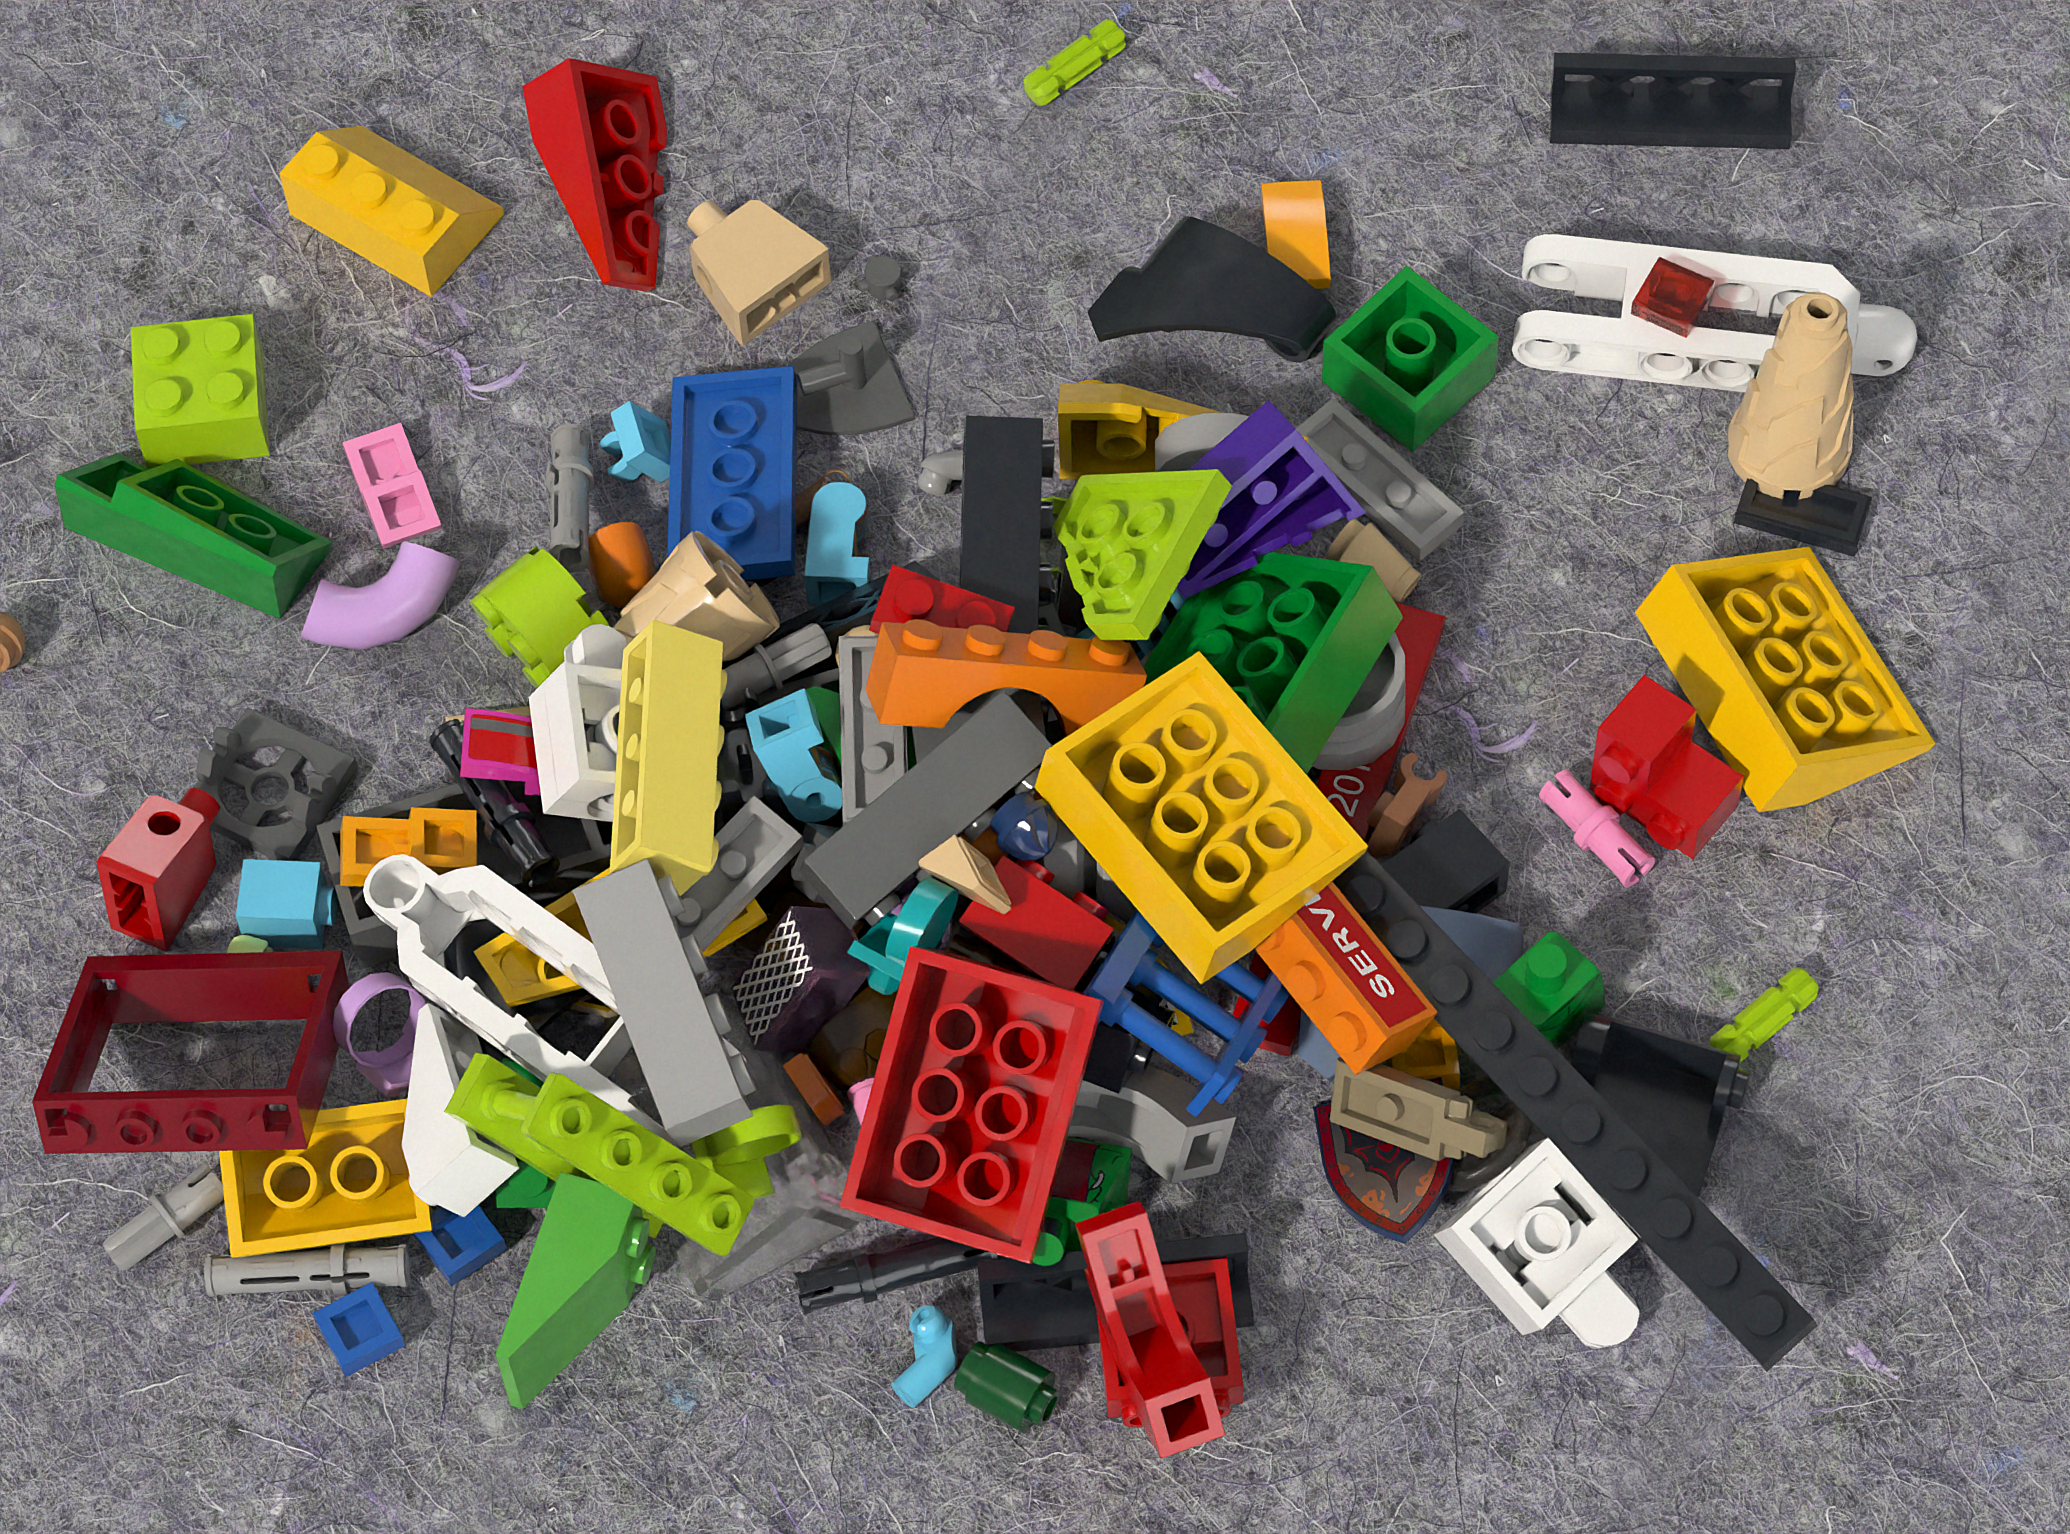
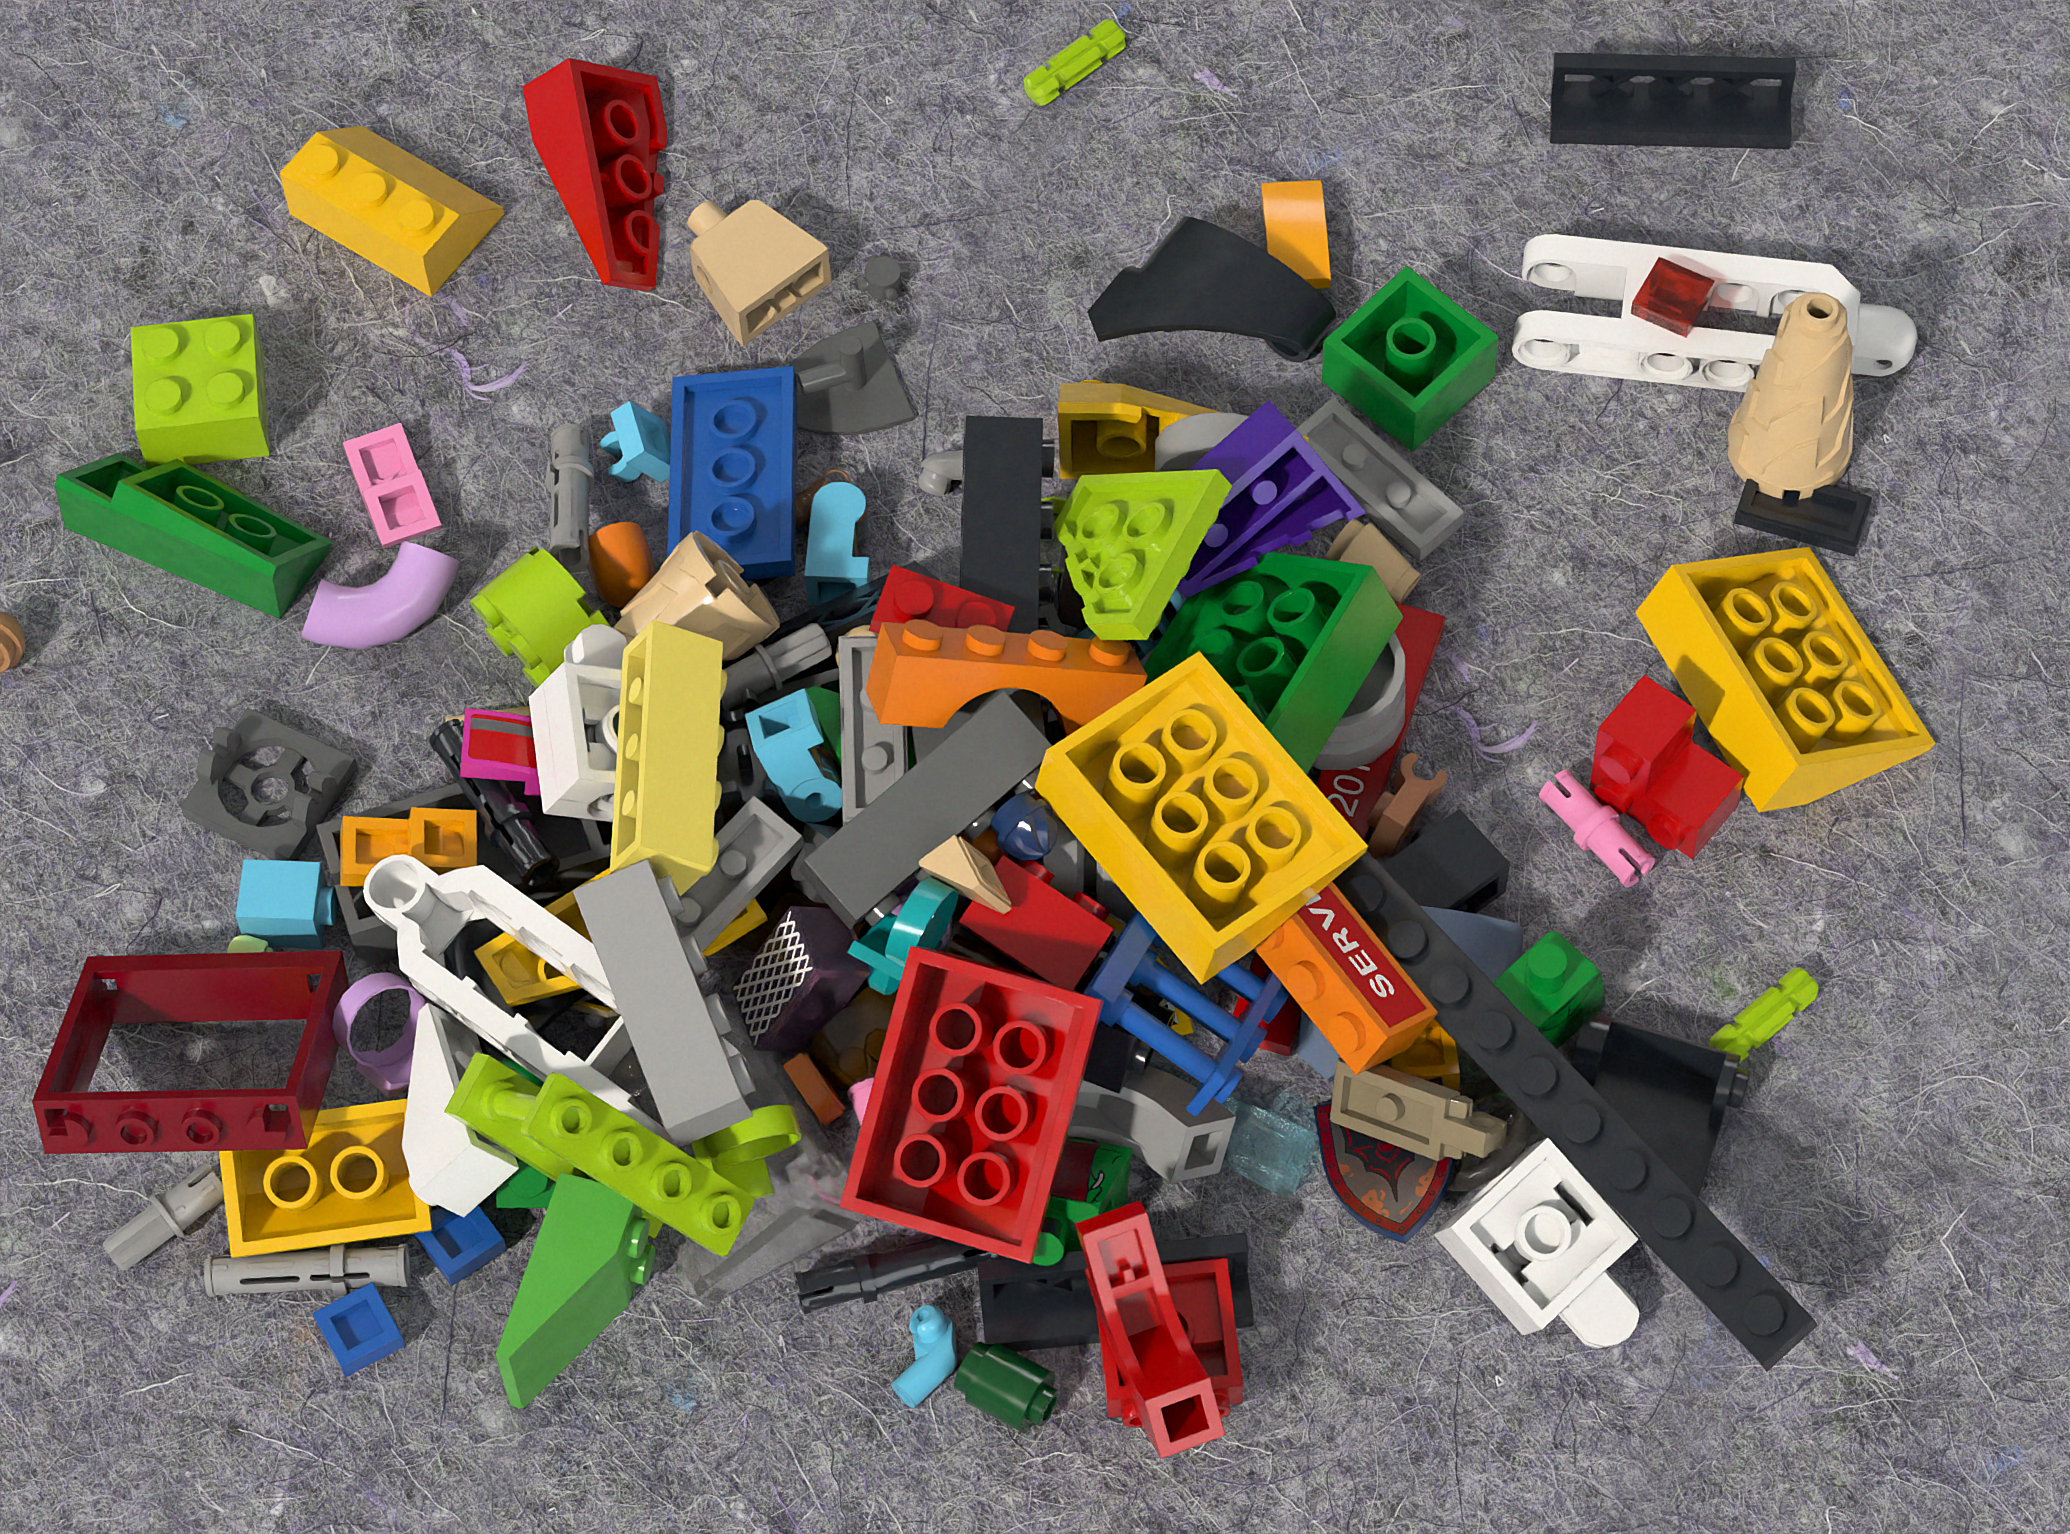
(159, 866): red torso -> none
(1267, 1147): none -> clear light blue slope

